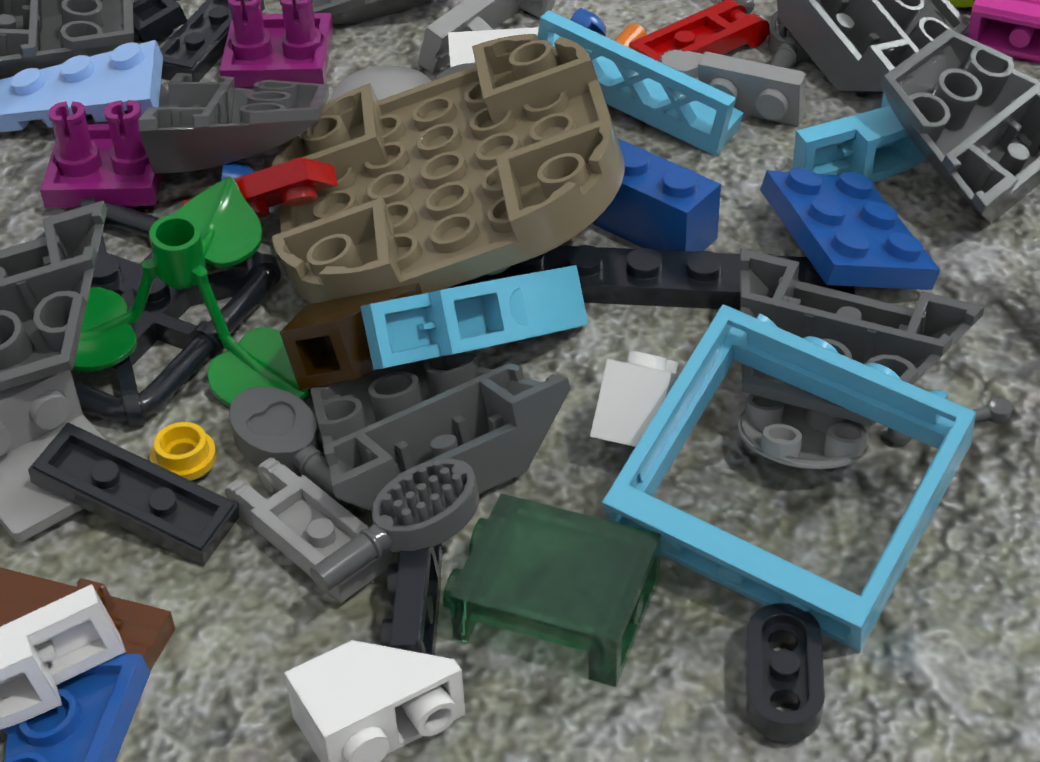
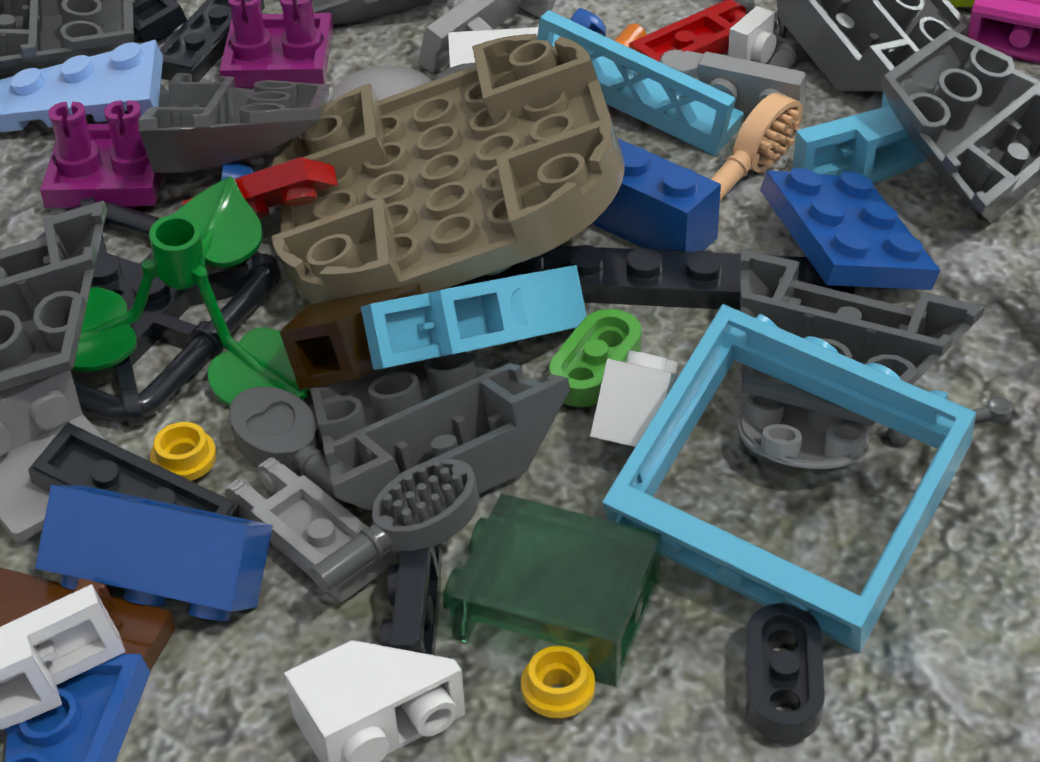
(154, 550): none -> blue brick
(553, 667): none -> yellow plate
(584, 354): none -> bright green plate
(753, 36): none -> white plate
(761, 139): none -> light nougat piece

